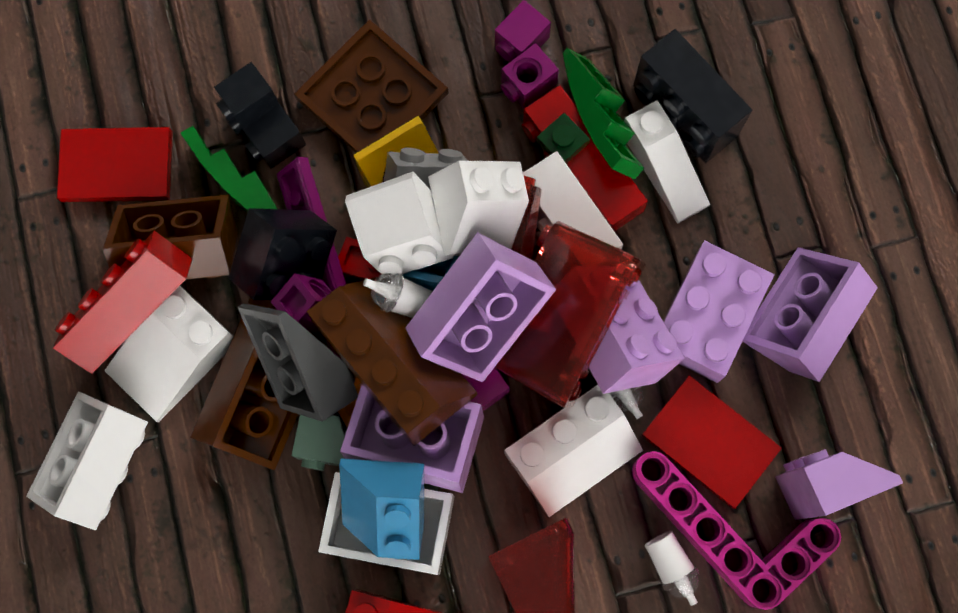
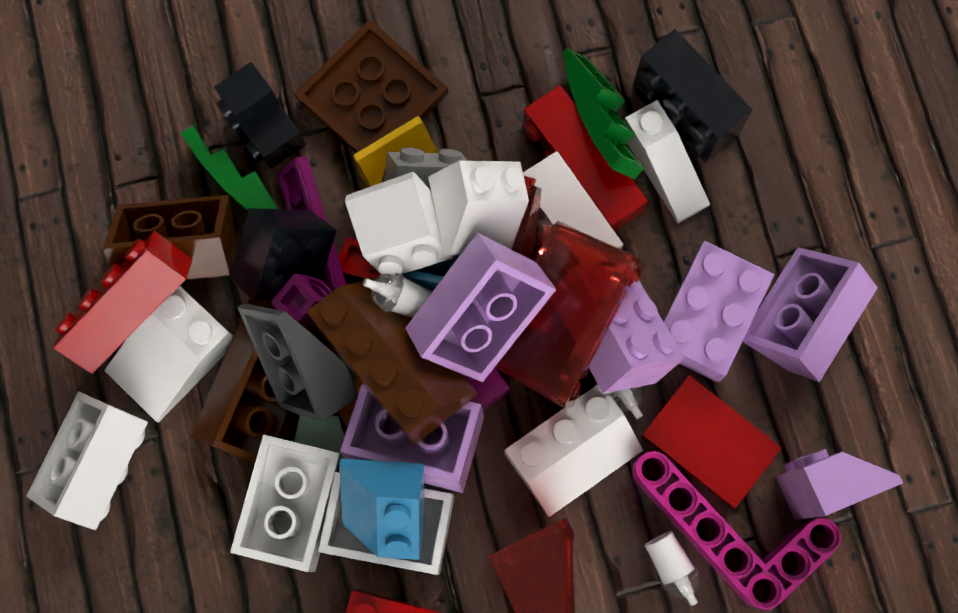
(115, 164): red tile -> none
(286, 504): none -> white slope
(520, 31): magenta brick -> none
(532, 62): magenta brick -> none
(563, 137): dark green plate -> none

